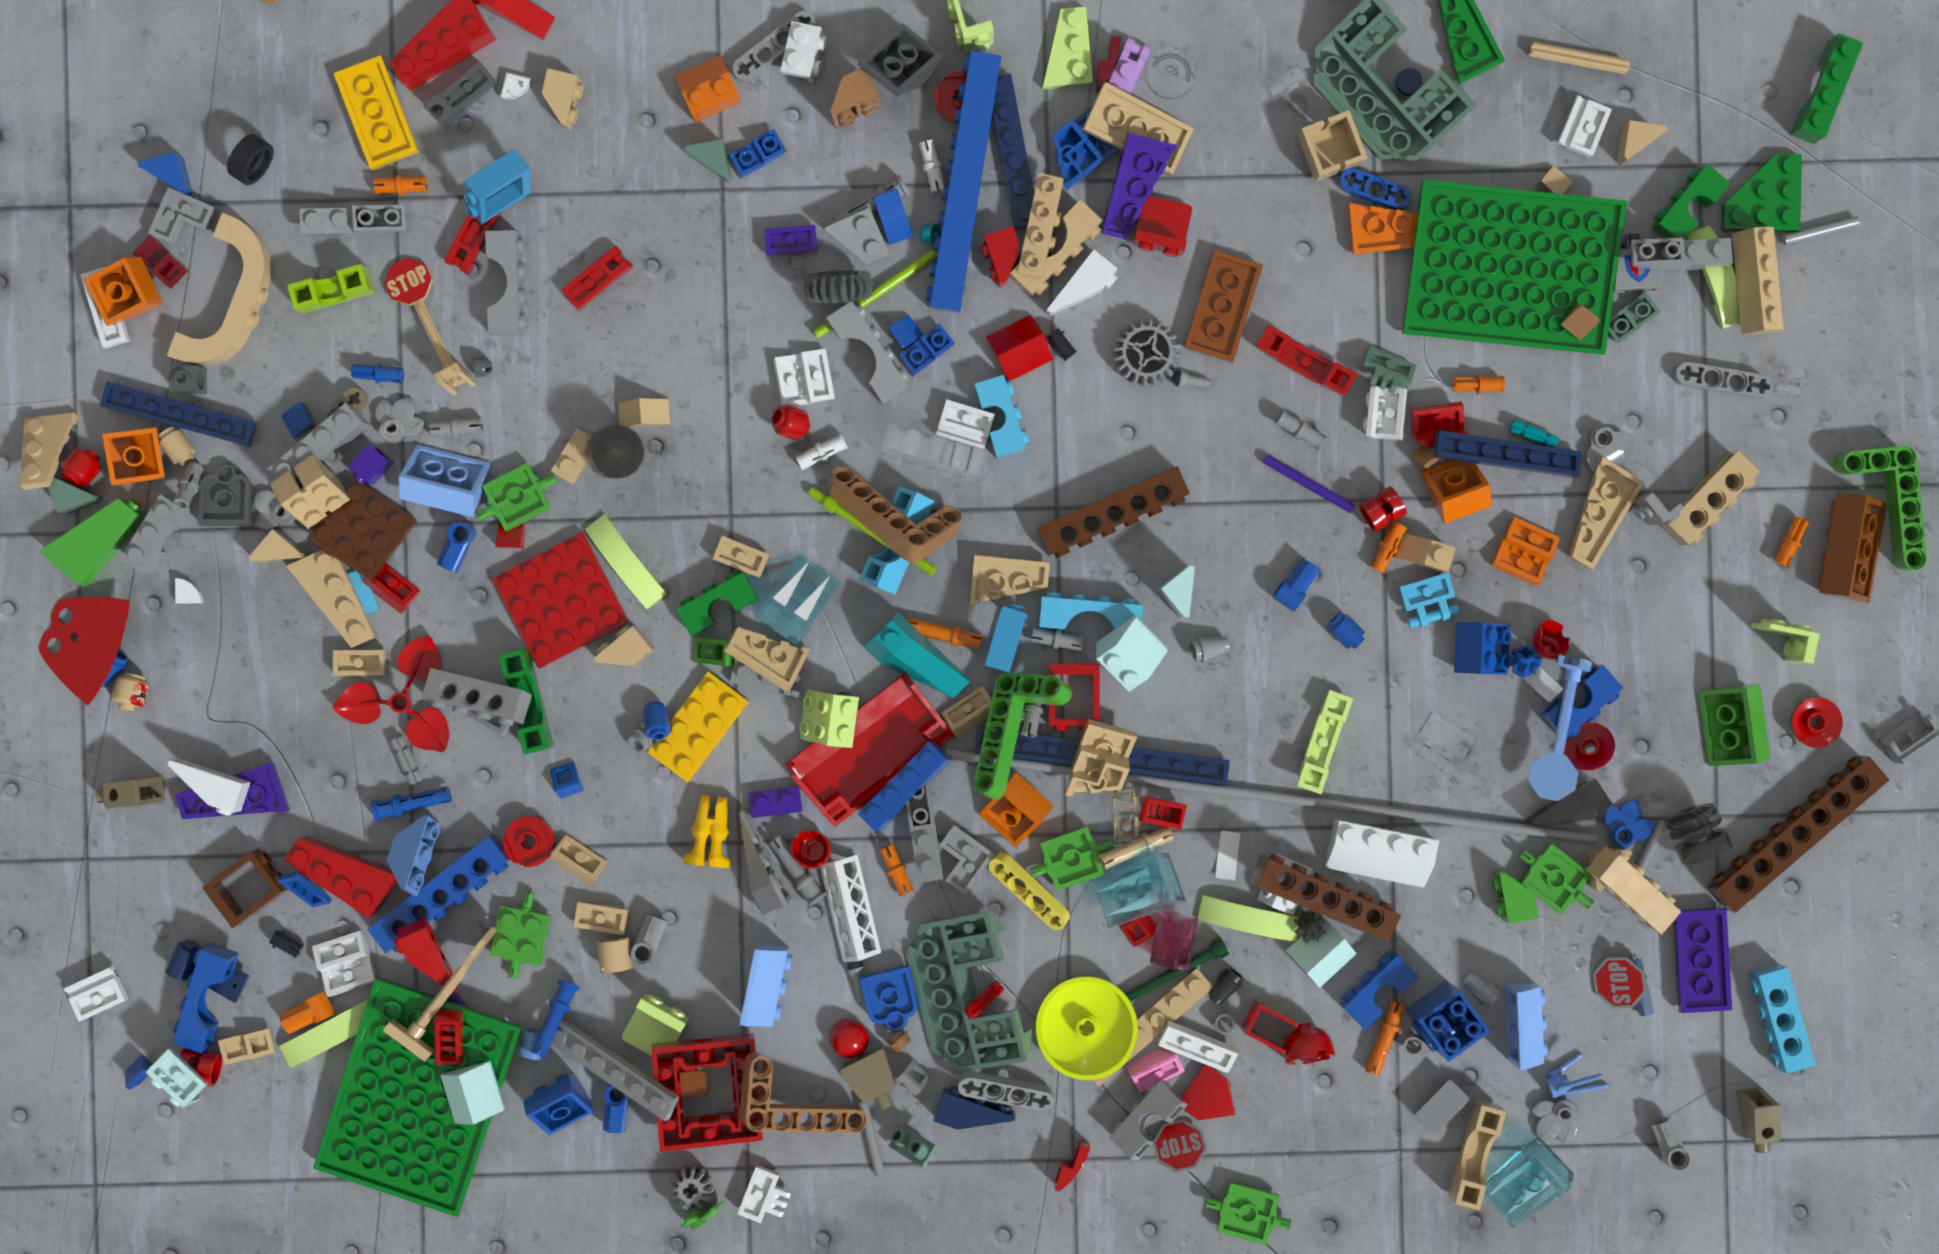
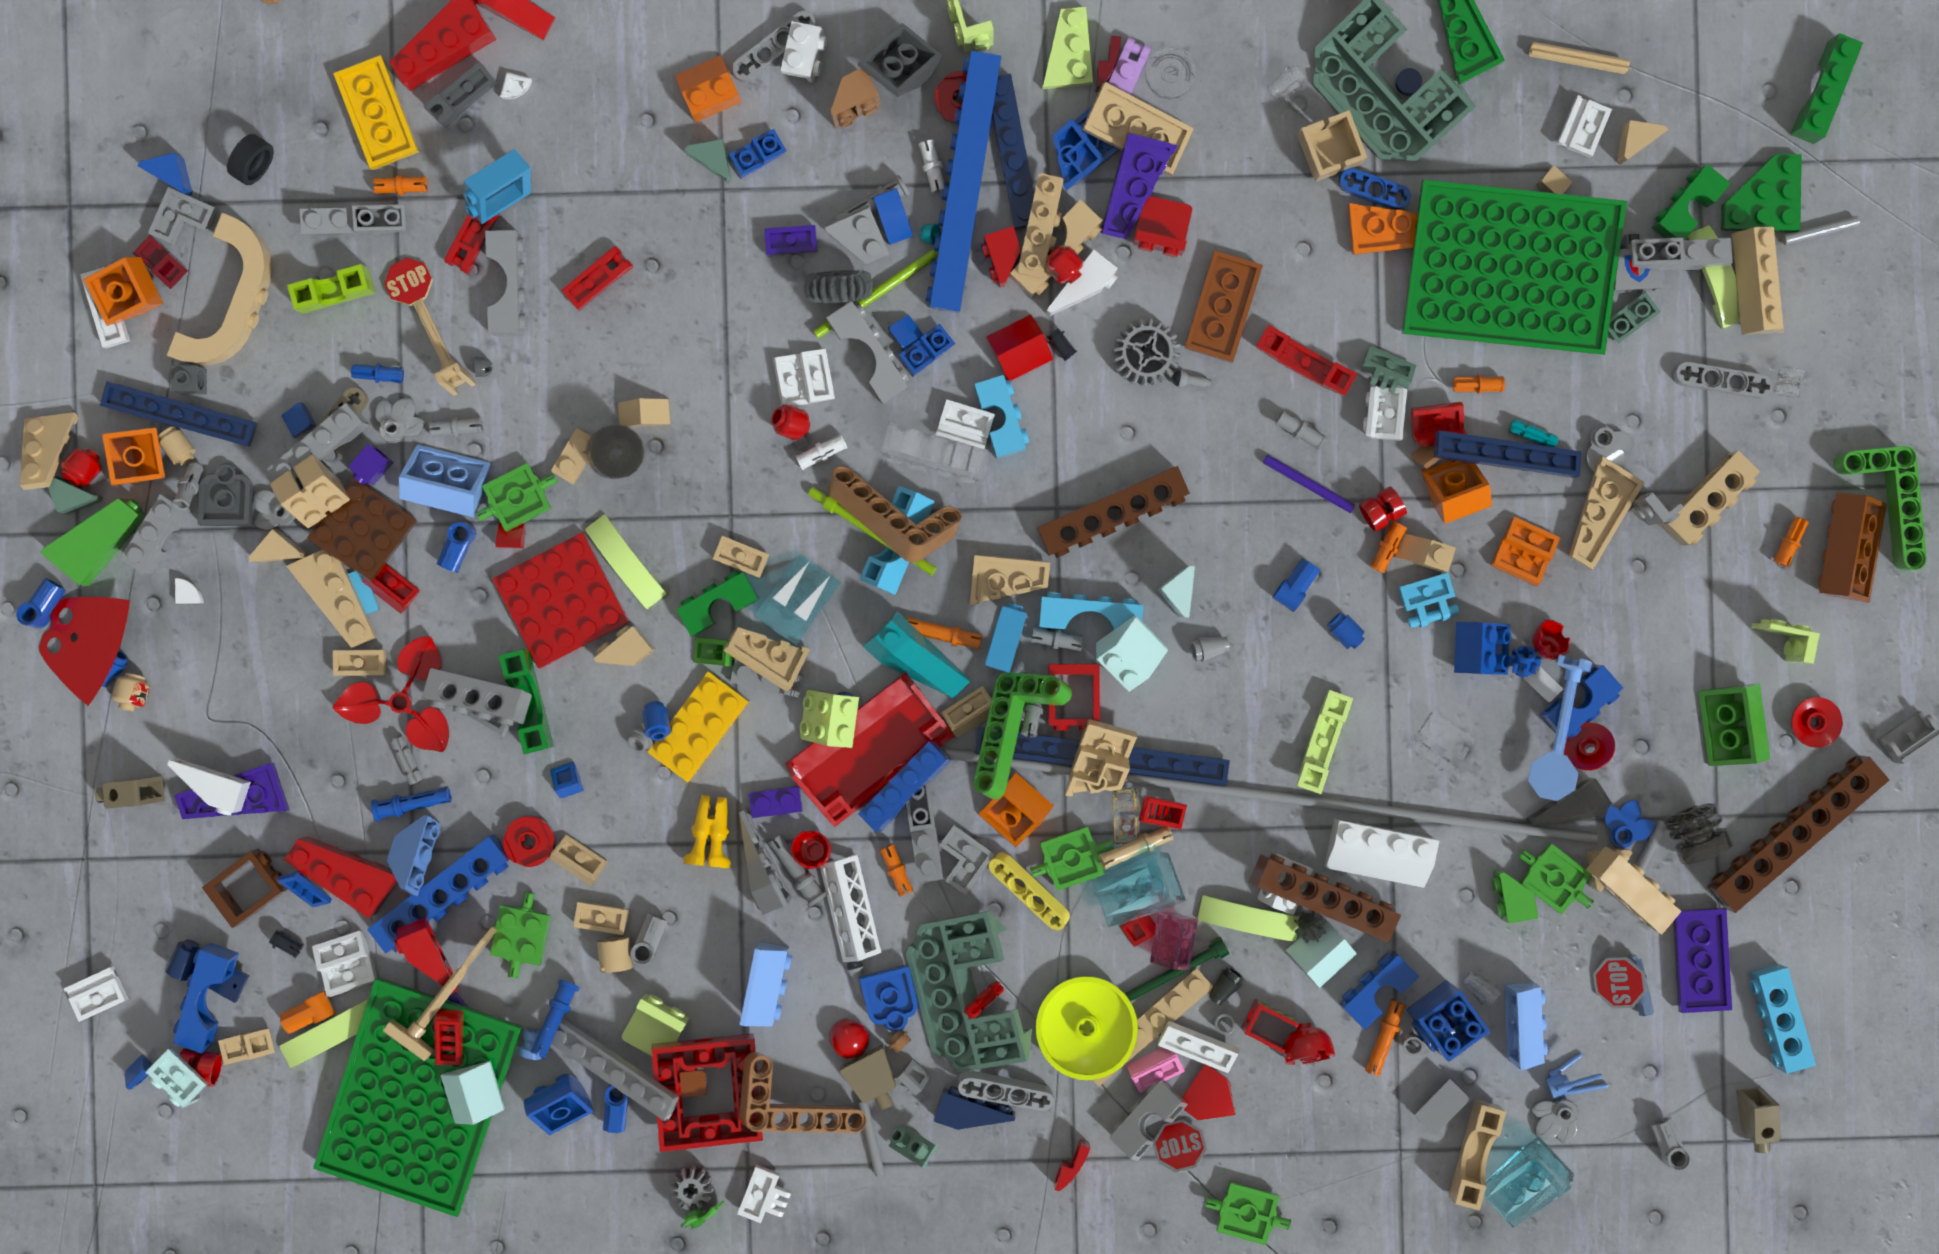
(42, 603): none -> blue piece
(562, 93): tan slope -> none
(1064, 264): none -> red head
(1227, 855): white sticker -> none
(1579, 321): medium nougat slope -> none

